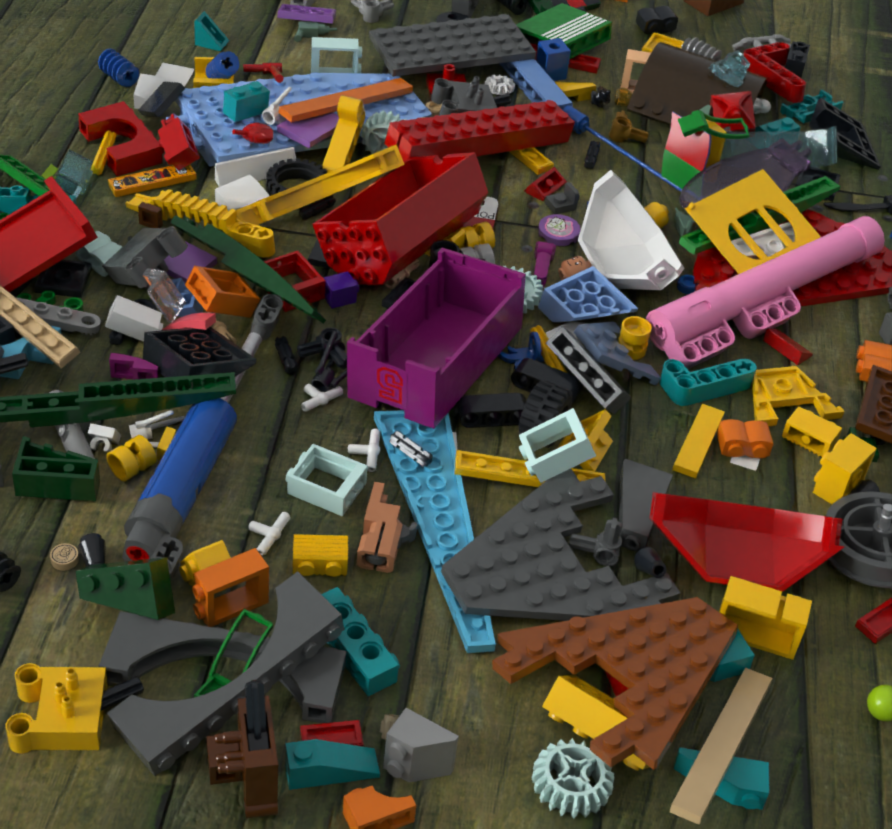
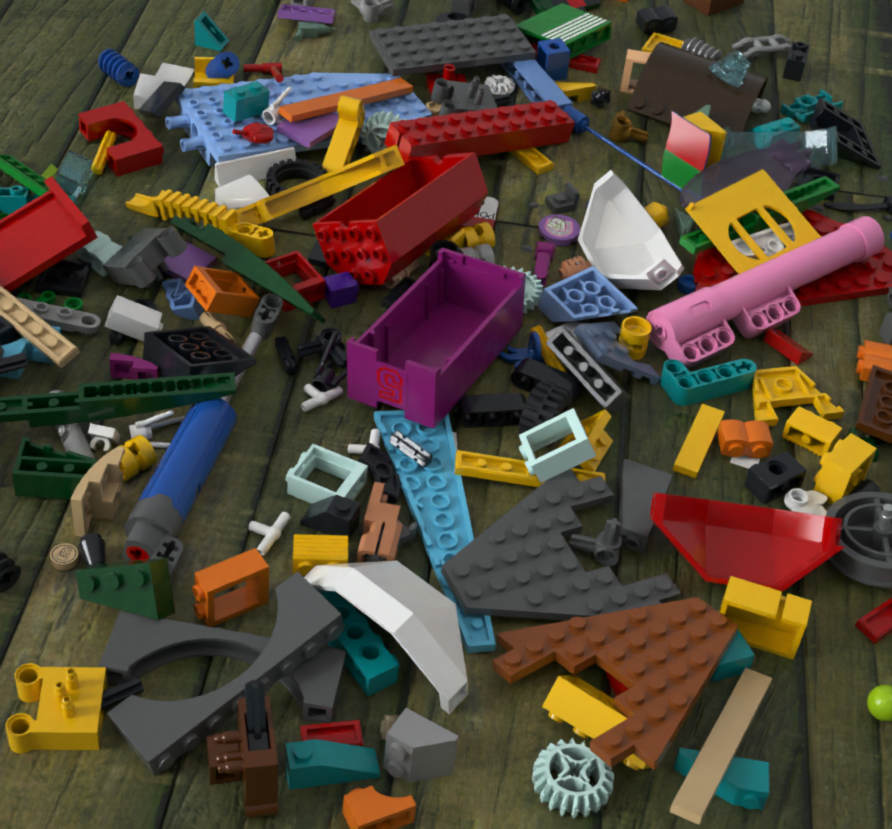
(98, 492): none -> tan slope
(150, 180): light orange tile -> none
(150, 215): reddish brown tile -> none
(164, 293): clear panel -> none
(165, 441): yellow tile -> none
(177, 143): red brick -> none
(195, 320): coral slope -> none
(202, 559): yellow brick -> none
(217, 681): green piece -> none
(333, 516): none -> black slope
(335, 44): light aqua window -> none
(381, 471): none -> black tile
(409, 610): none -> white panel
(546, 184): red slope -> none
(592, 154): black axle -> none
(622, 96): clear yellow tile -> none
(649, 562): black cone -> none
(697, 122): green piece -> none
(732, 107): red piece -> none
(769, 62): red beam -> none
(774, 477): none -> black brick
(806, 502): none -> white plate

